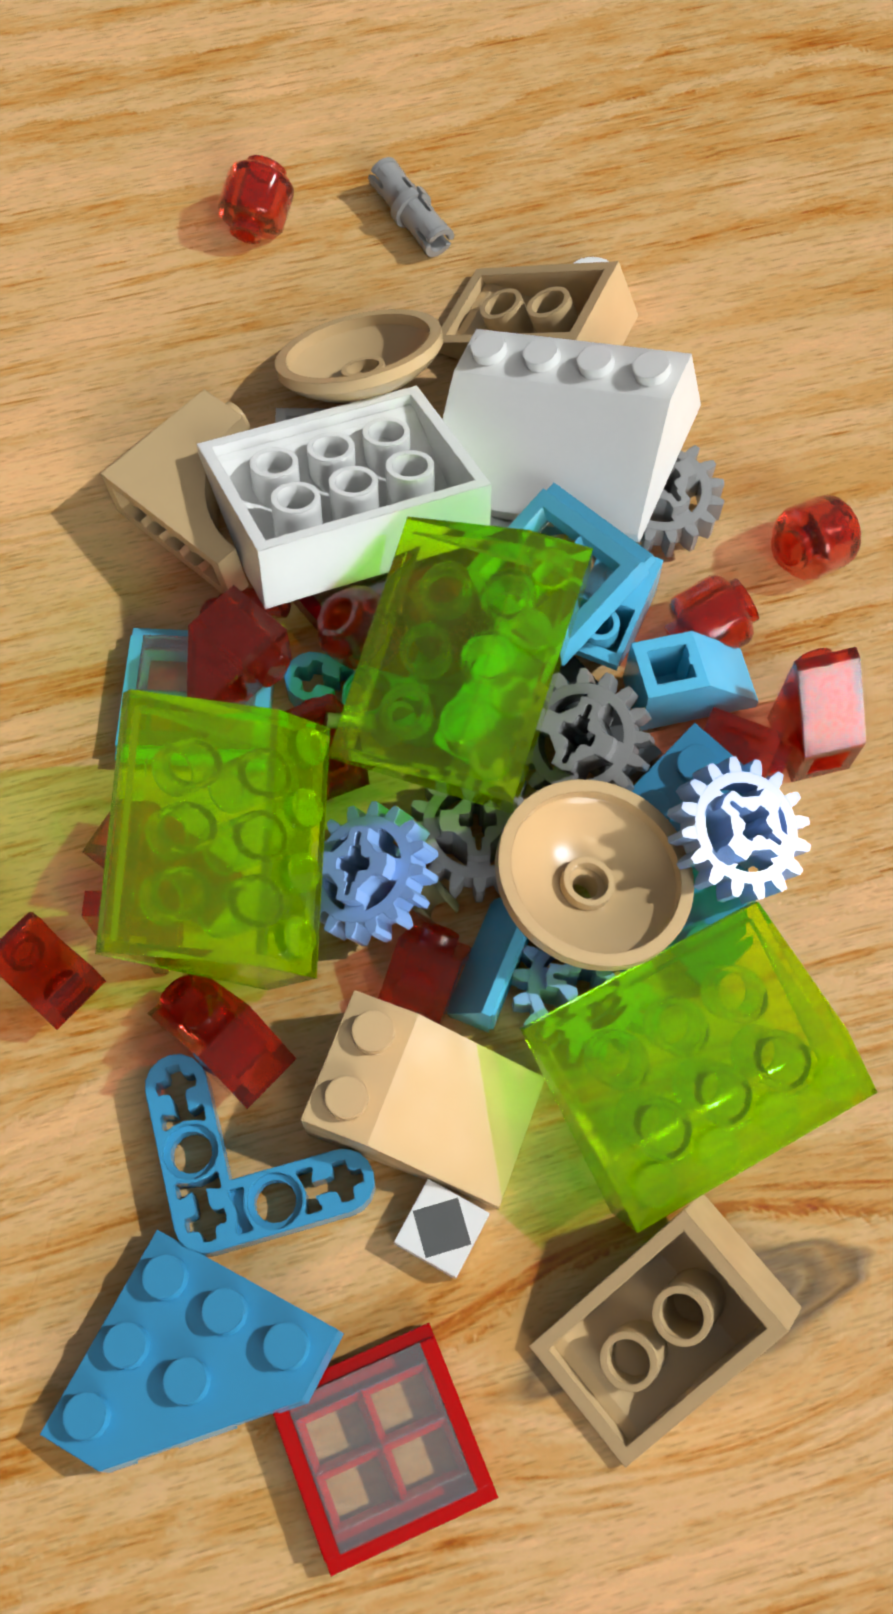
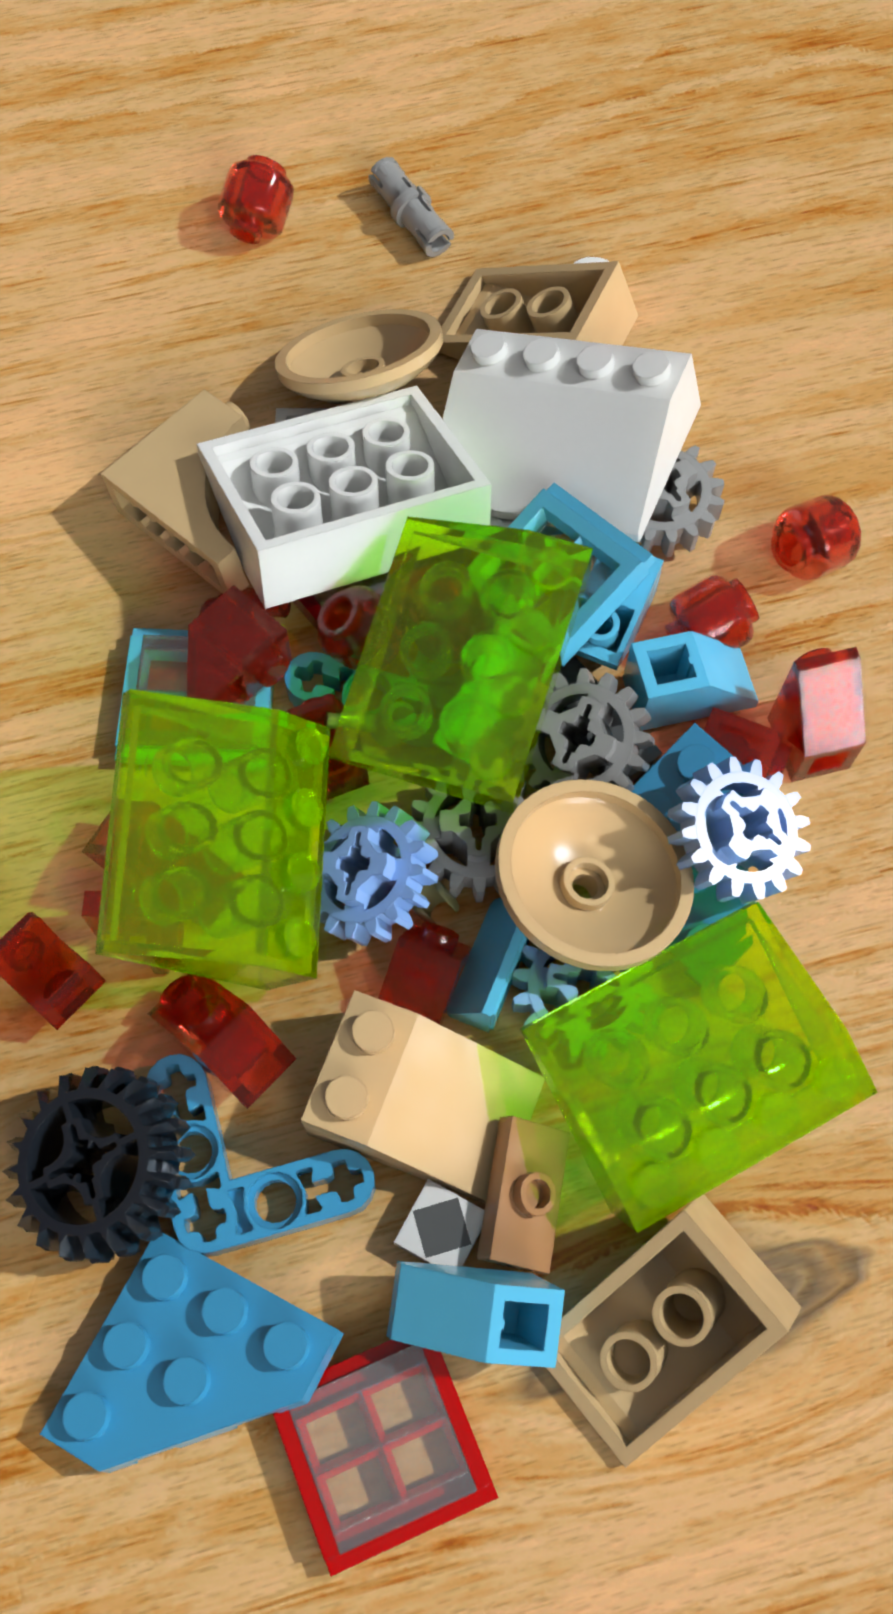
(128, 1182): none -> black gear
(477, 1313): none -> medium azure slope
(523, 1195): none -> medium nougat plate

